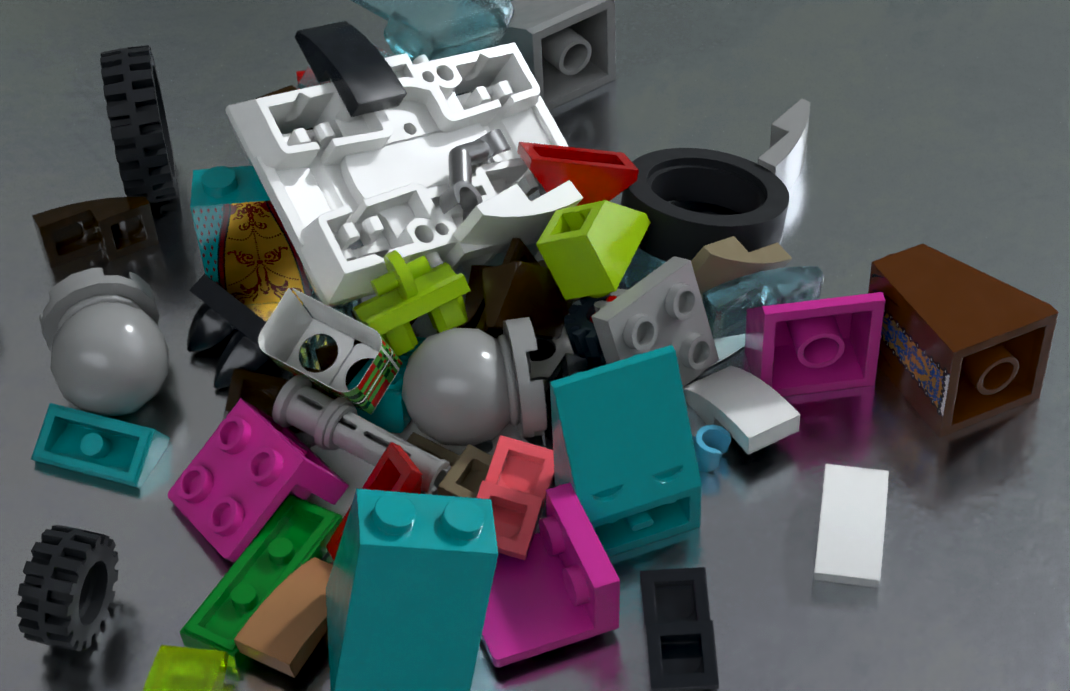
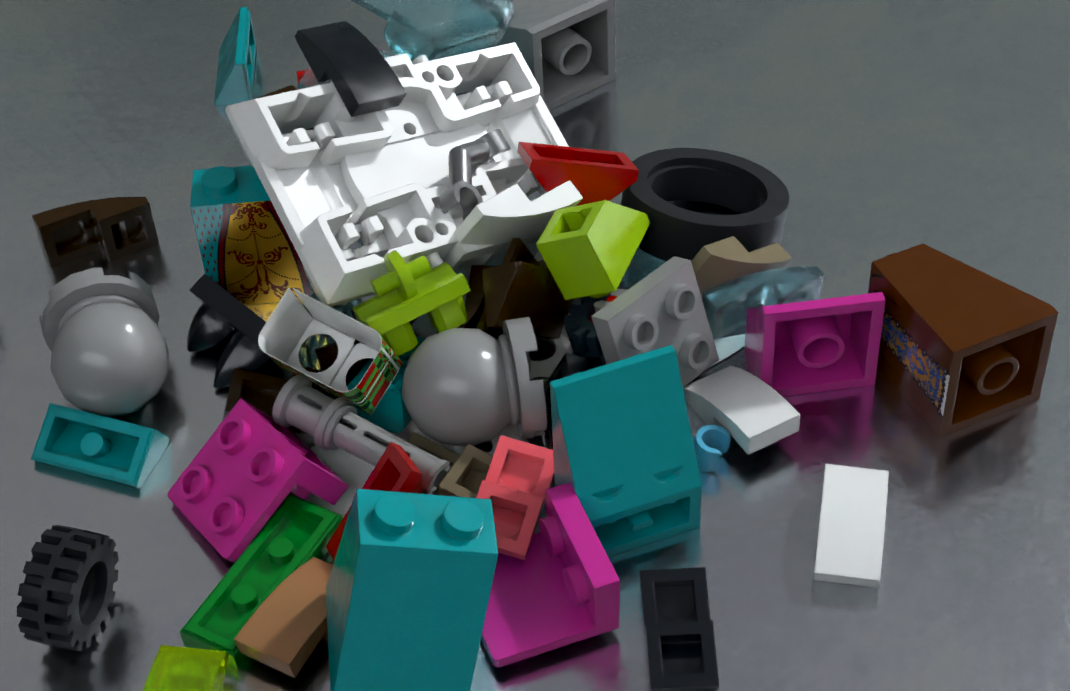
(139, 124): black tyre -> none
(236, 62): none -> teal slope
(788, 144): light grey slope -> none

